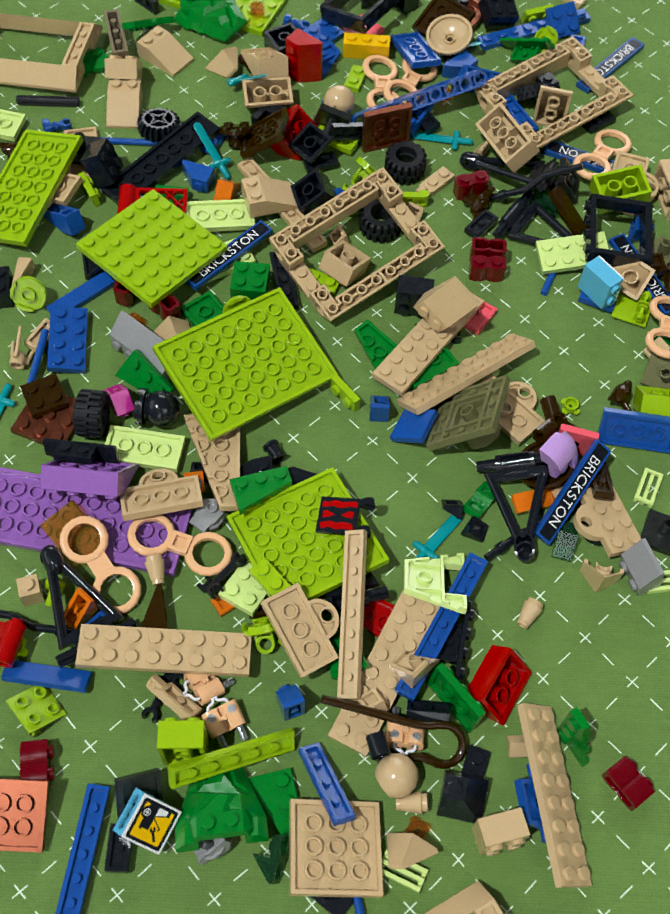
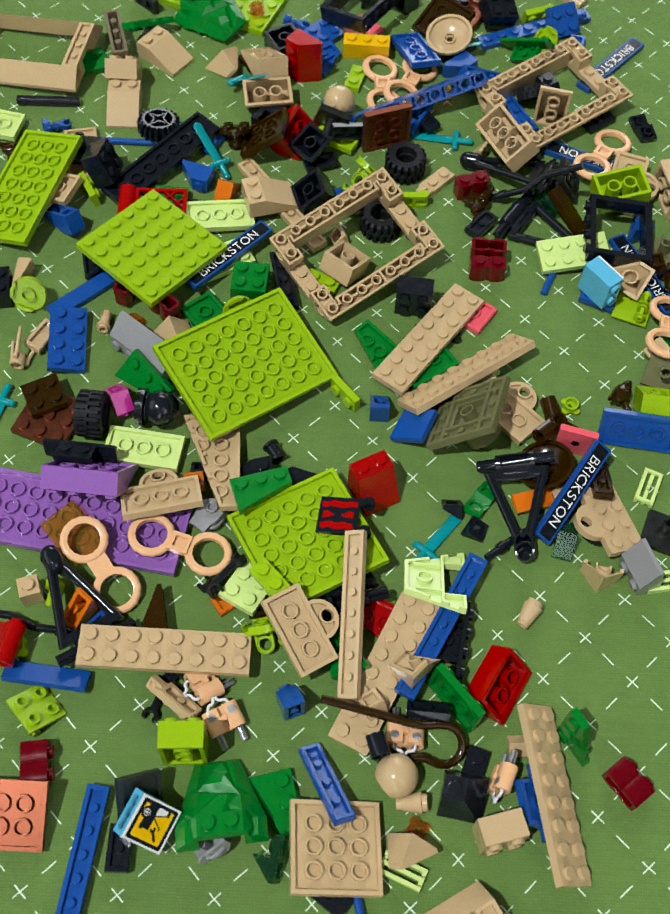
(38, 355): blue bar -> none
(103, 325): none -> tan pin
(155, 568): tan cone -> none
(231, 758): lime tile -> none
(374, 478): none -> red slope
(416, 209): tan slope -> none
(446, 304): tan slope -> none
(503, 776): none -> light nougat piece
(559, 453): lavender brick -> none
(641, 128): none -> black slope

